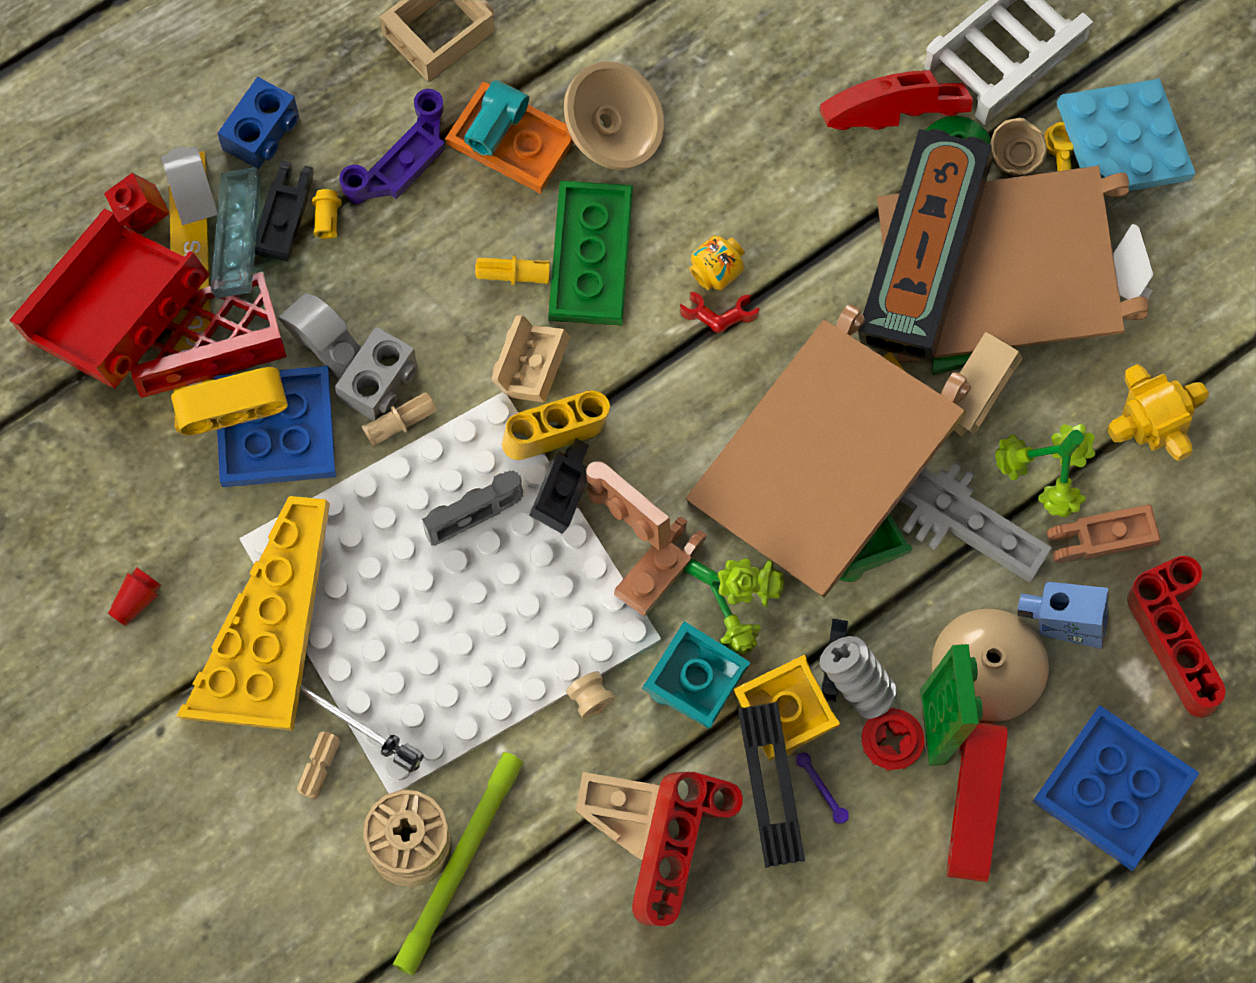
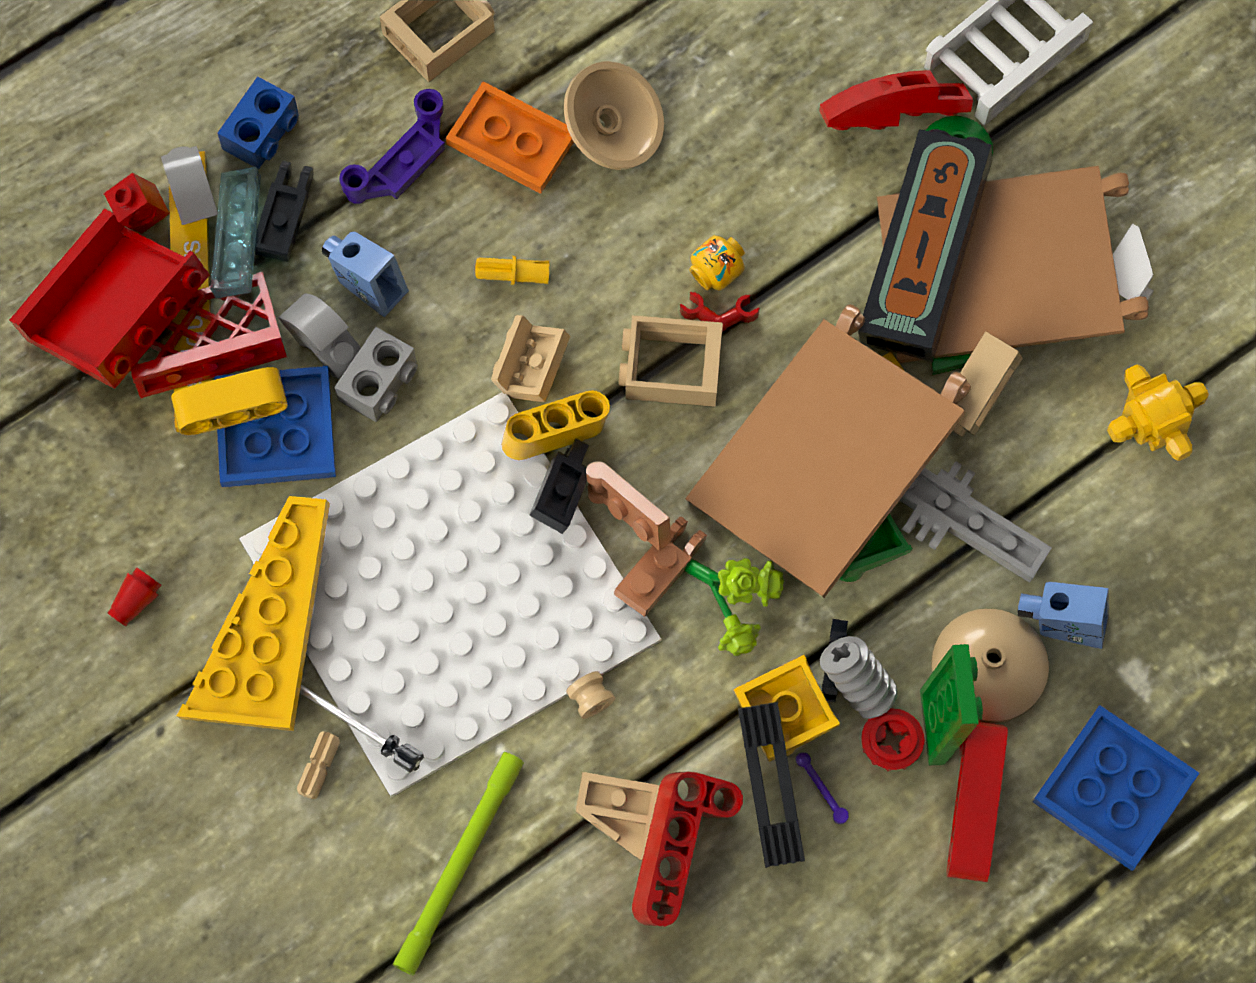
(326, 206): yellow pin -> none
(366, 271): none -> medium blue torso
(399, 419): tan axle -> none
(429, 844): tan wheel -> none
(473, 508): dark grey hinge -> none
(500, 109): teal piece -> none
(590, 253): green tile -> none
(672, 331): none -> tan window
(695, 675): teal slope -> none
(1018, 147): tan hair -> none
(1059, 145): yellow plate -> none
(1071, 446): lime plant -> none
(1107, 533): nougat hinge -> none
(1127, 132): medium azure plate -> none
(1184, 640): red beam -> none

